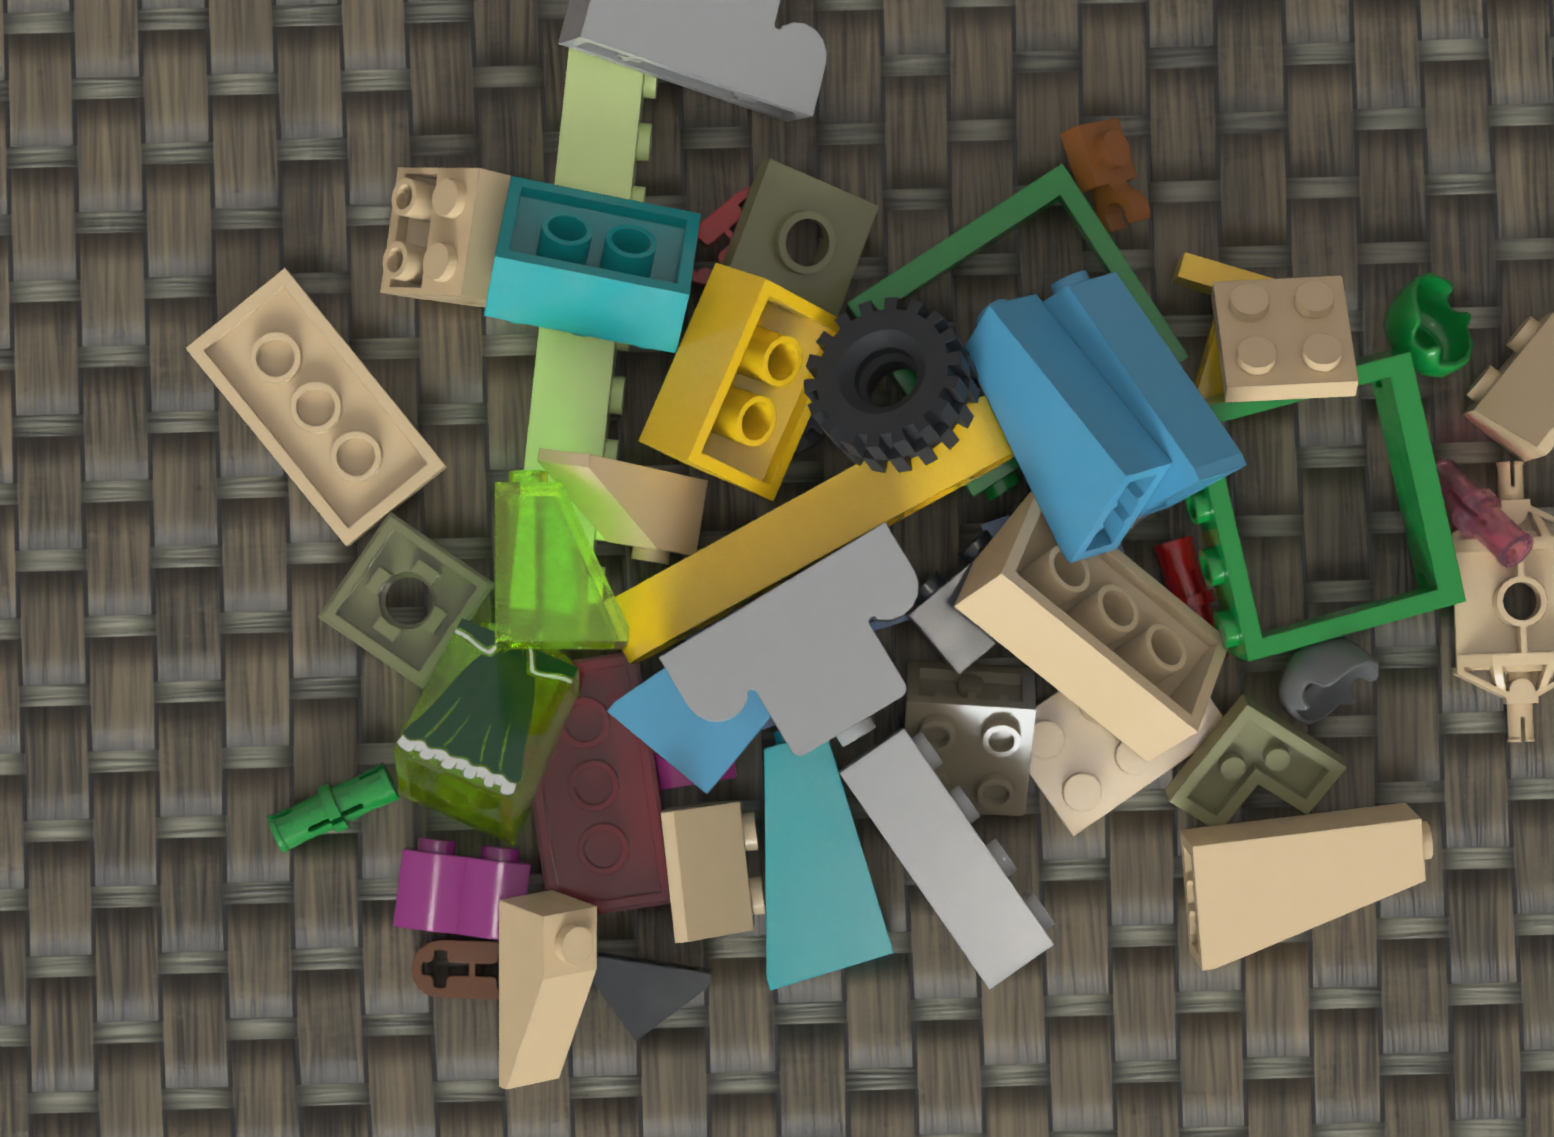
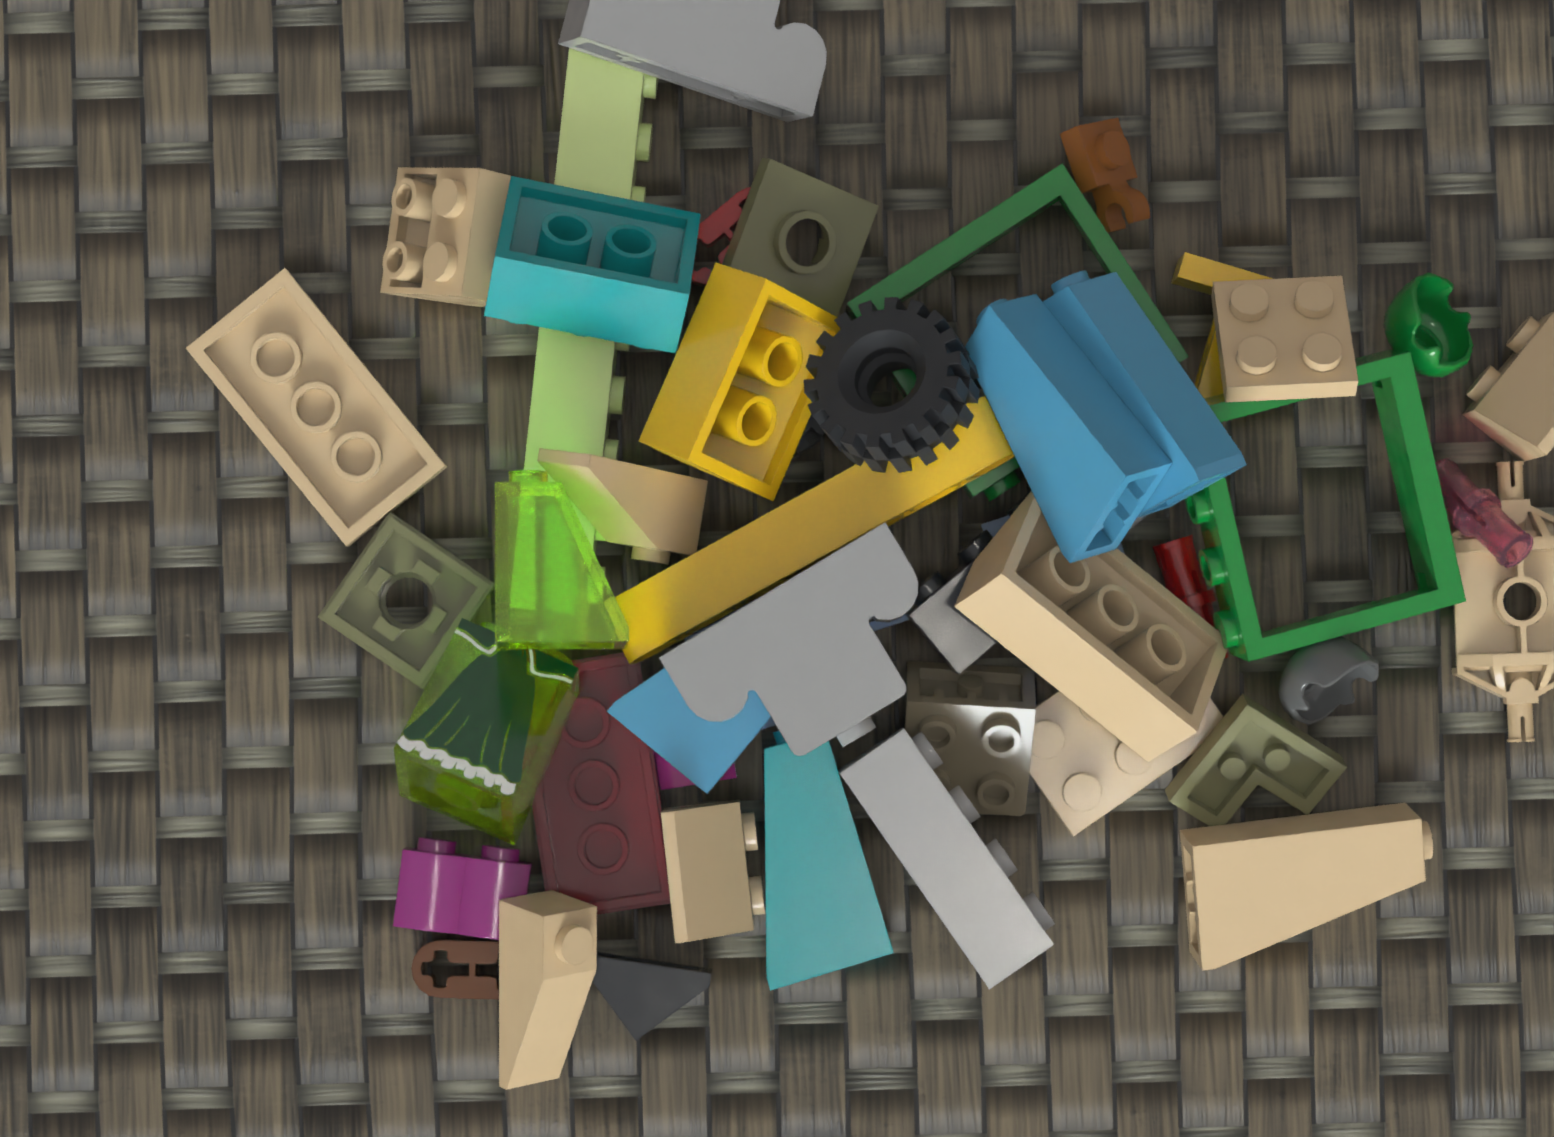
(333, 807): green pin -> none

